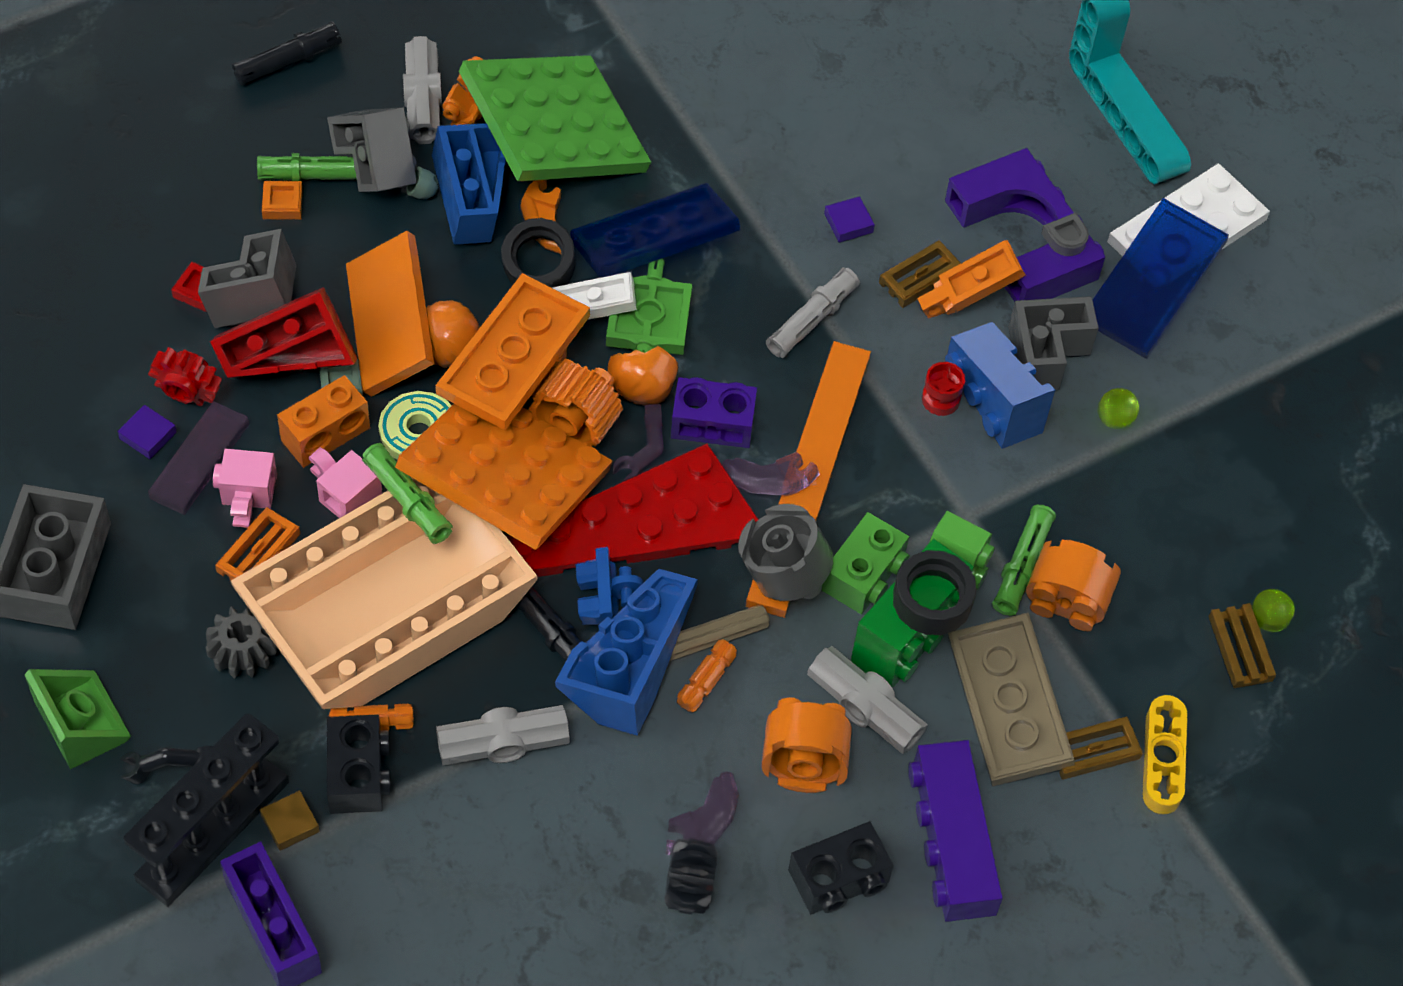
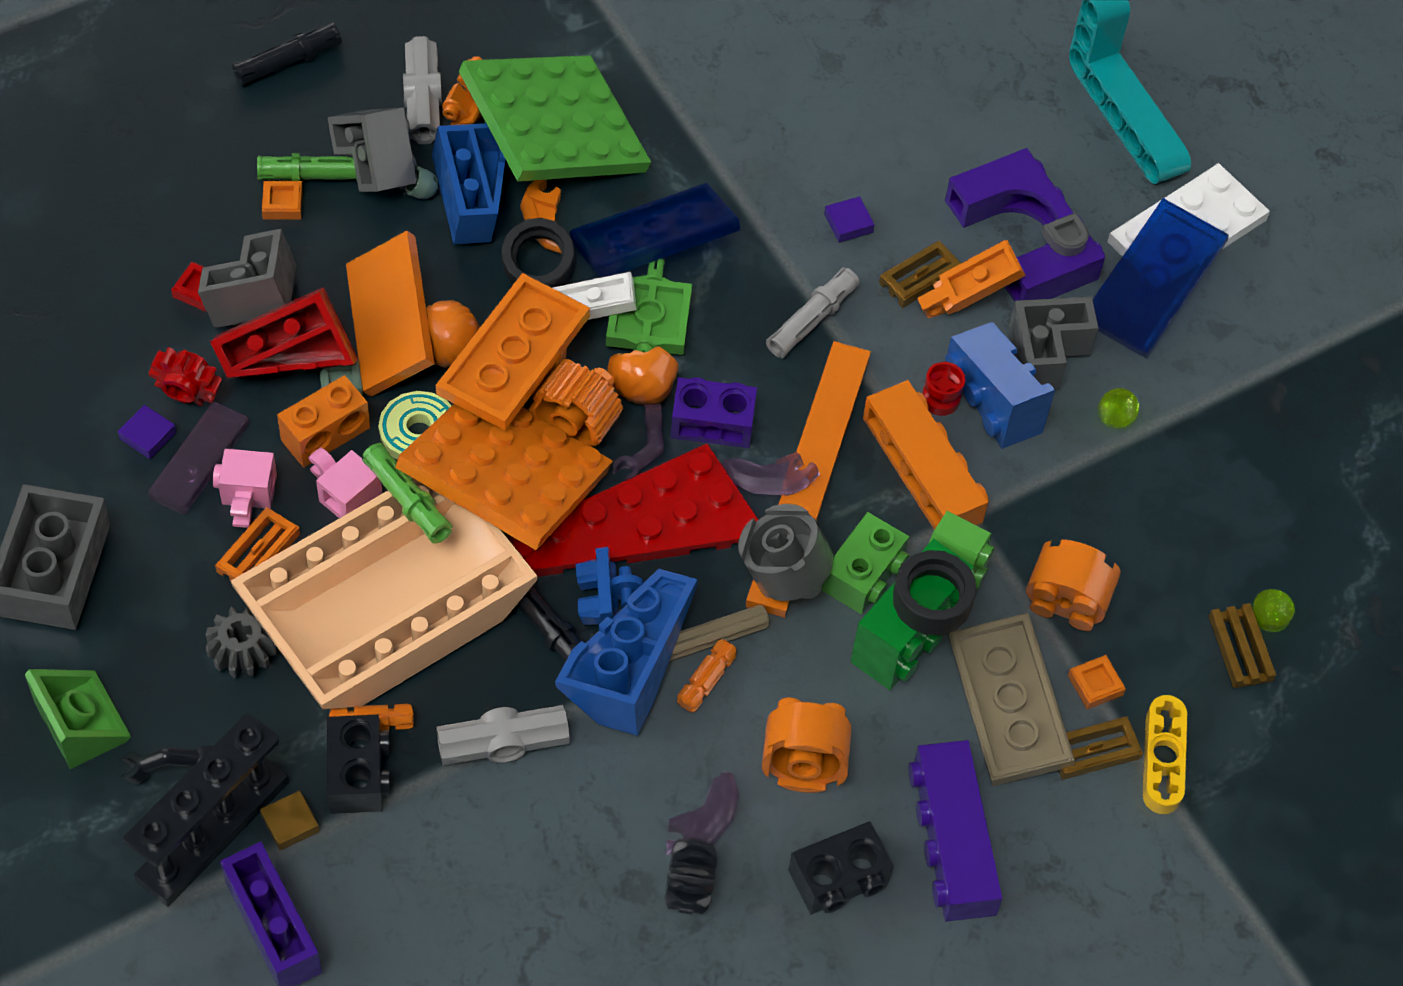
(867, 699): light grey piece -> none
(923, 455): none -> orange brick
(1010, 595): bright green pin -> none
(1096, 682): none -> orange tile

